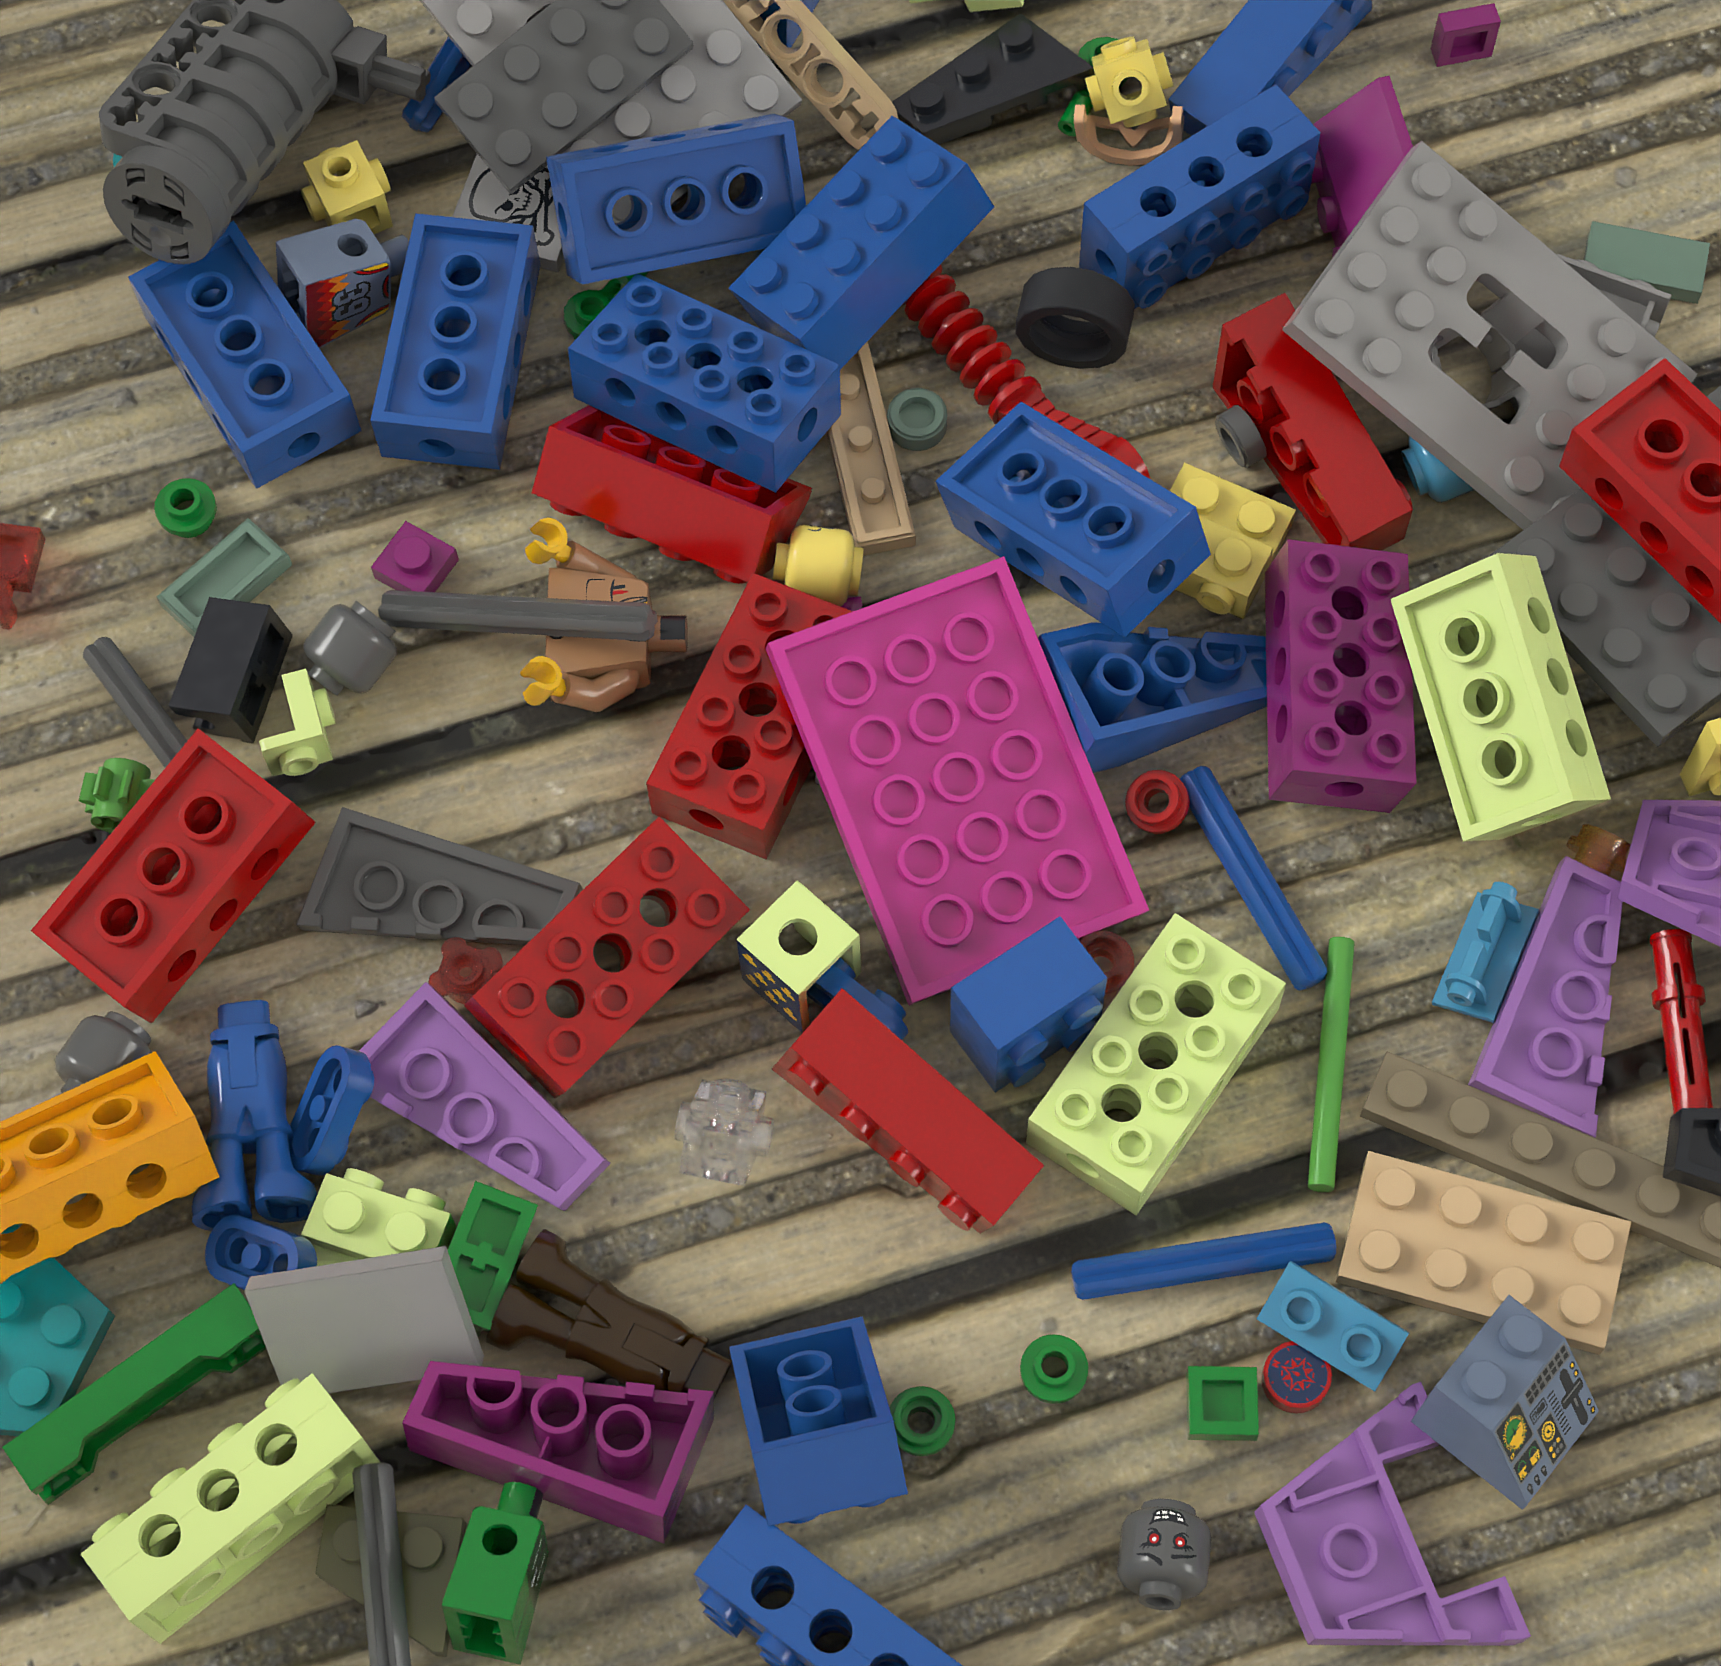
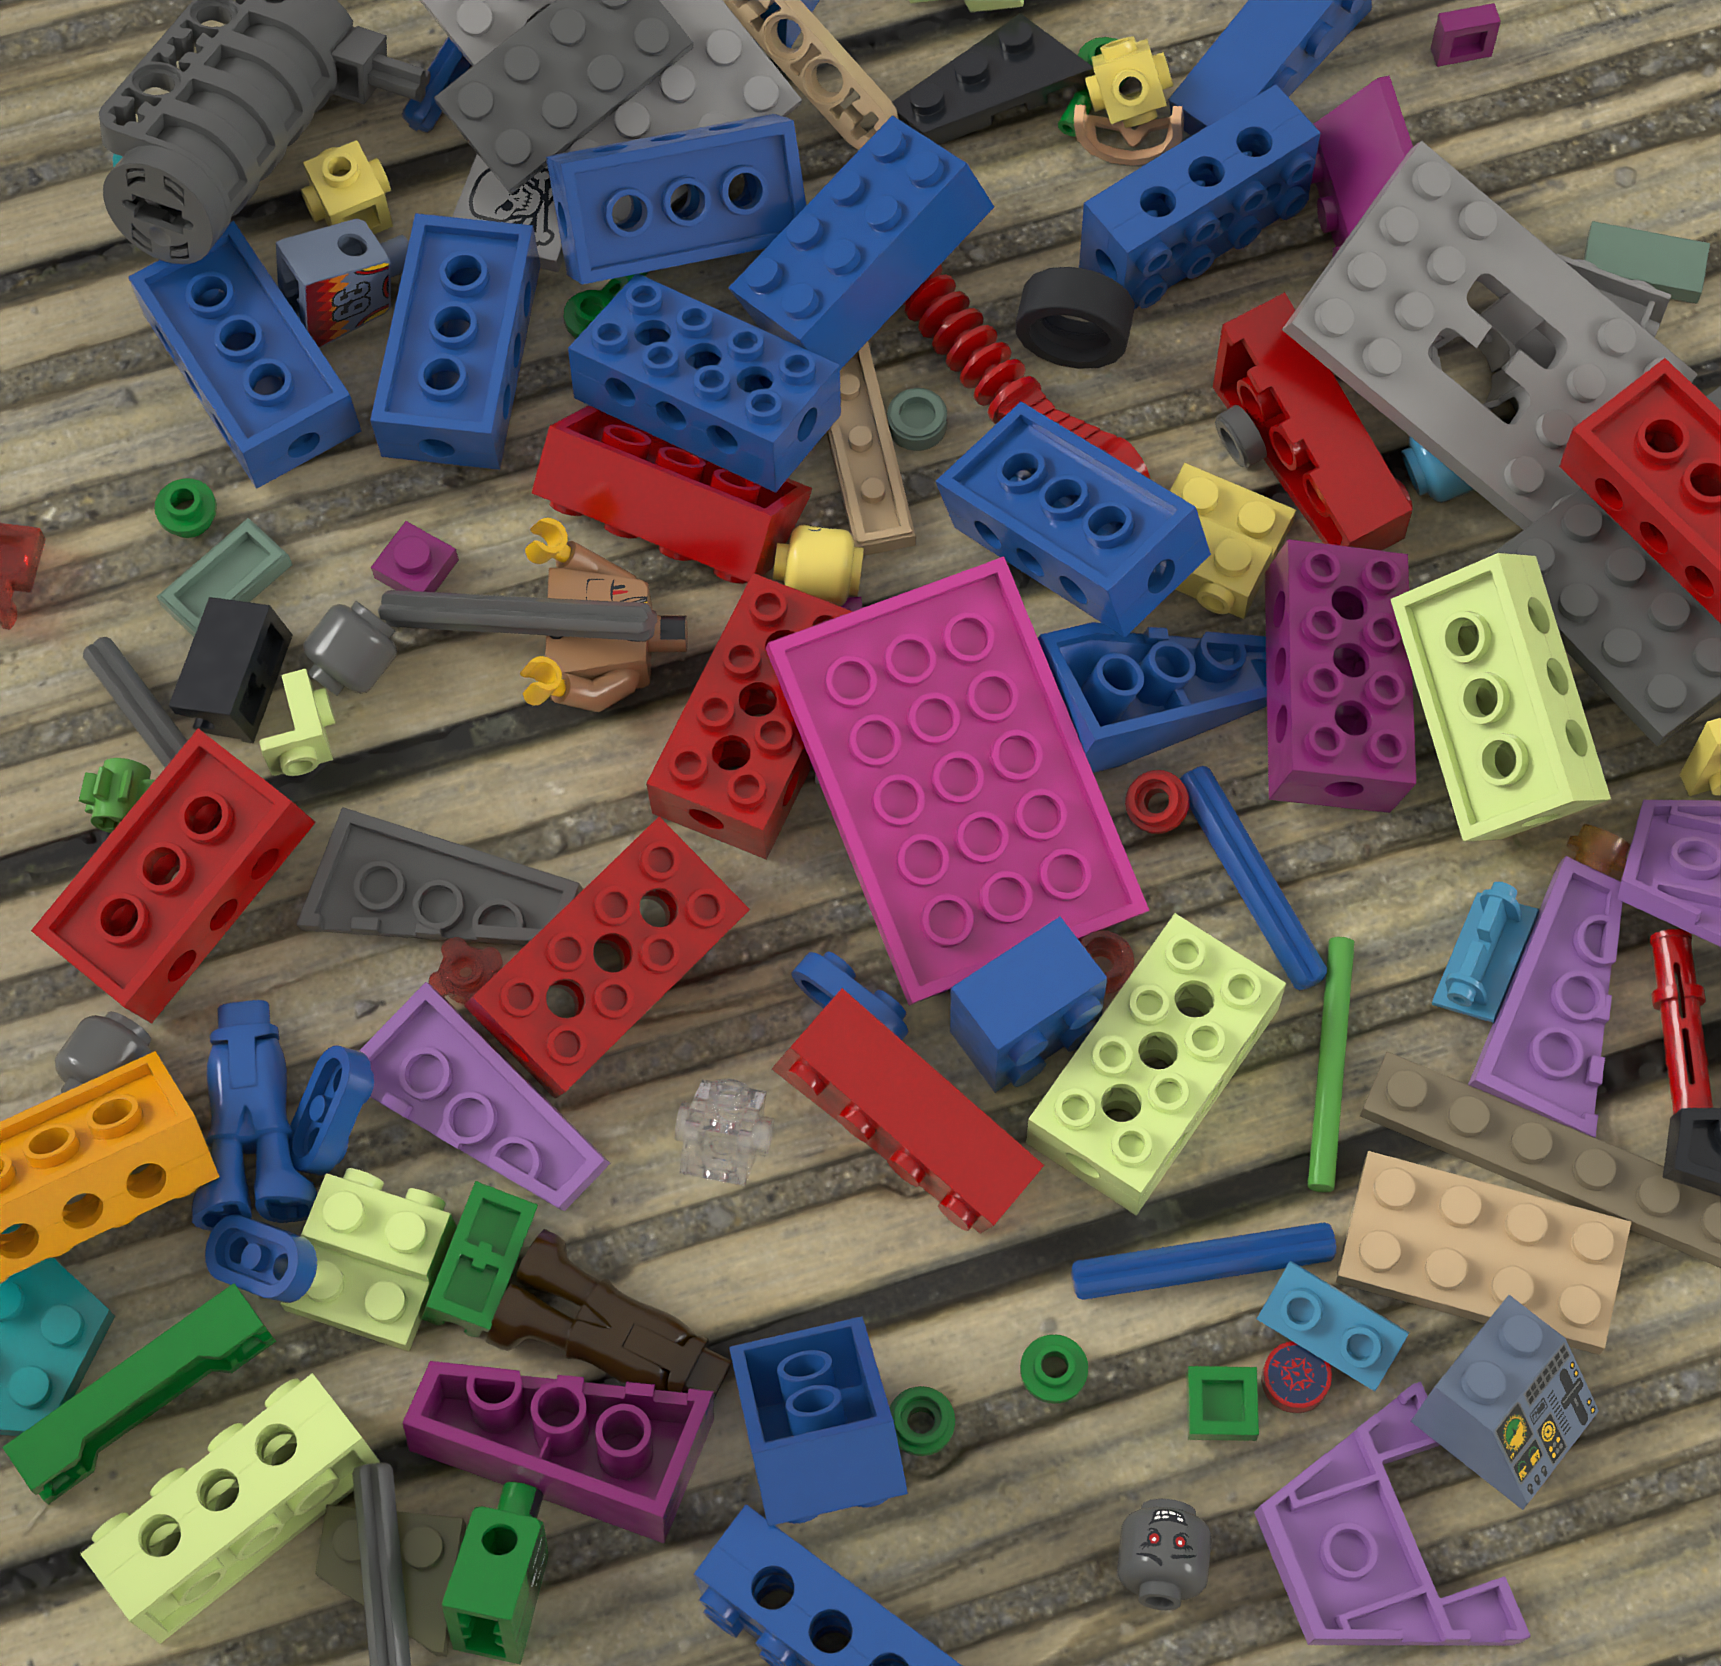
(364, 1320): light grey tile -> none
(786, 977): yellowish green piece -> none

